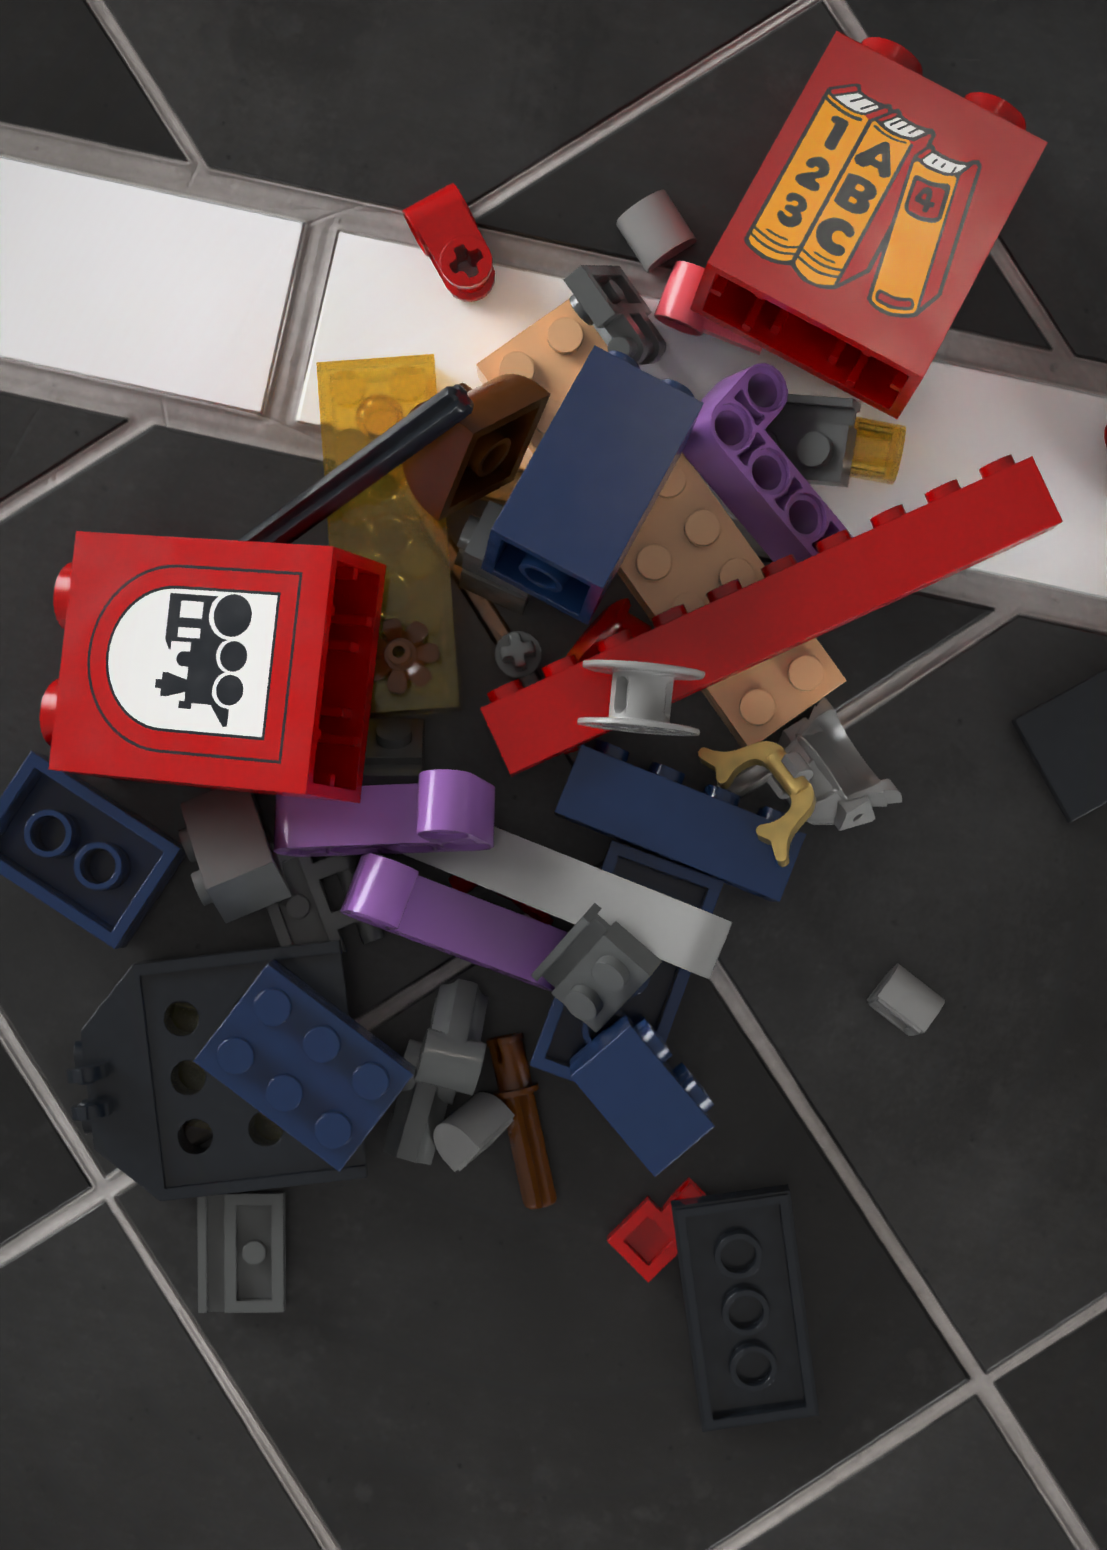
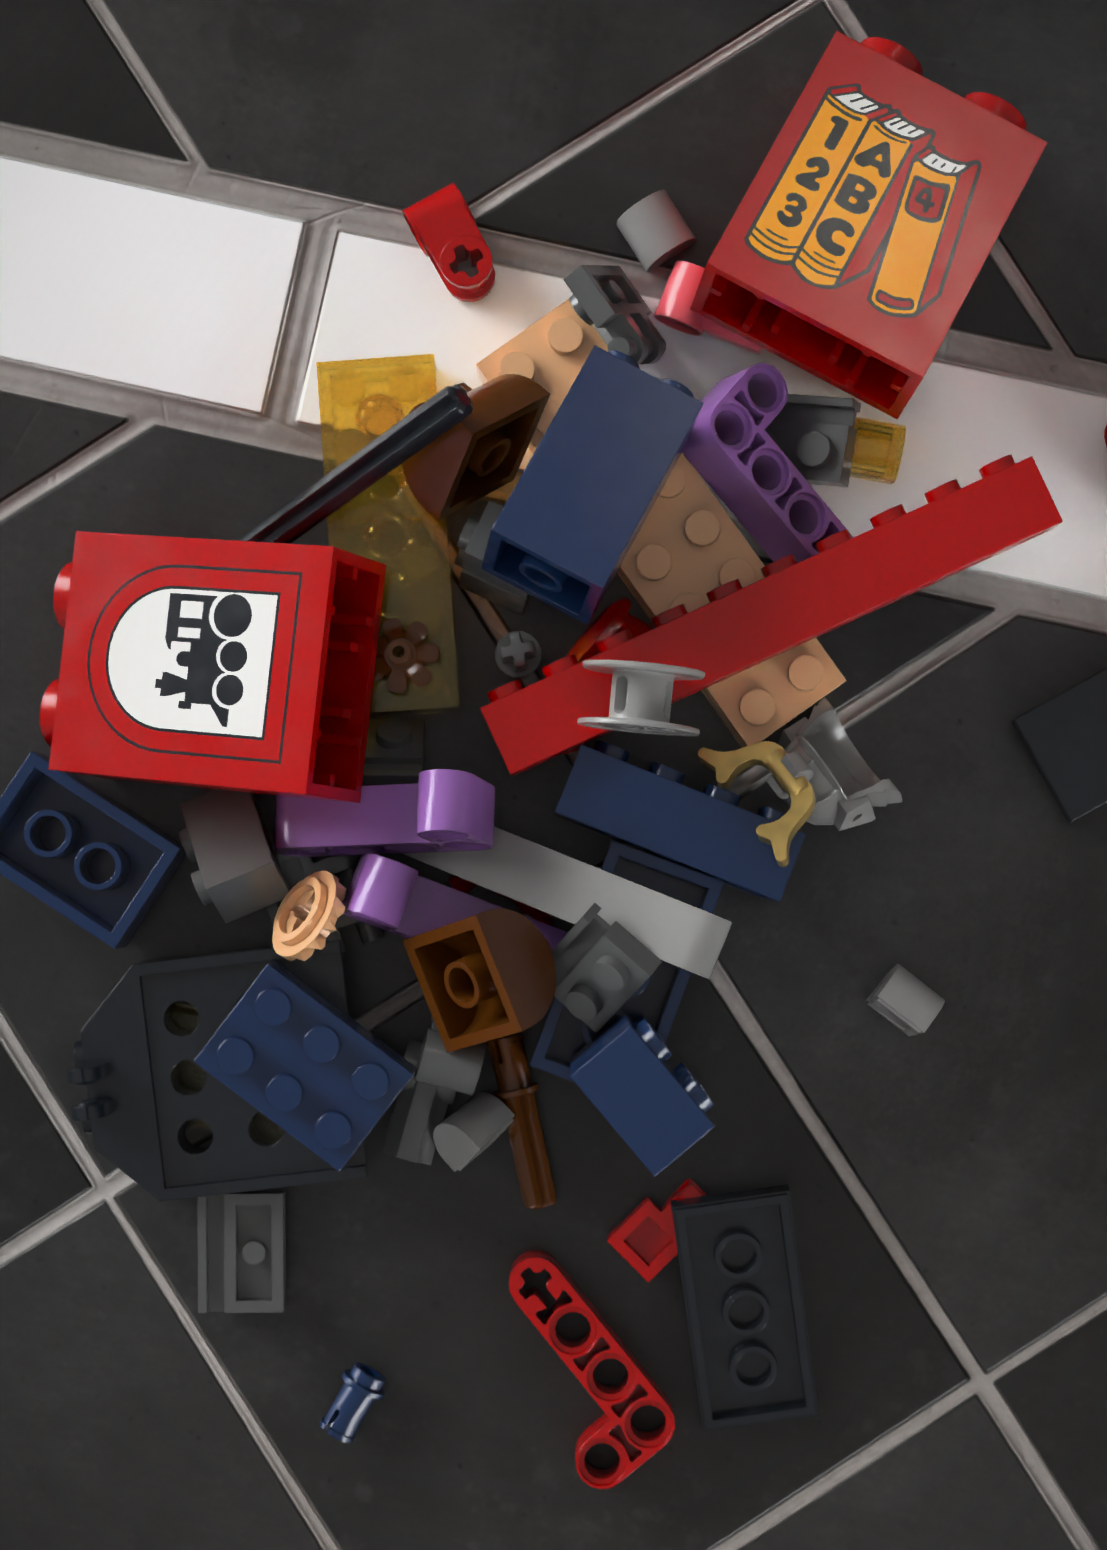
(308, 916): none -> light nougat gear
(353, 1401): none -> dark blue pin
(484, 976): none -> reddish brown brick
(582, 1357): none -> red beam

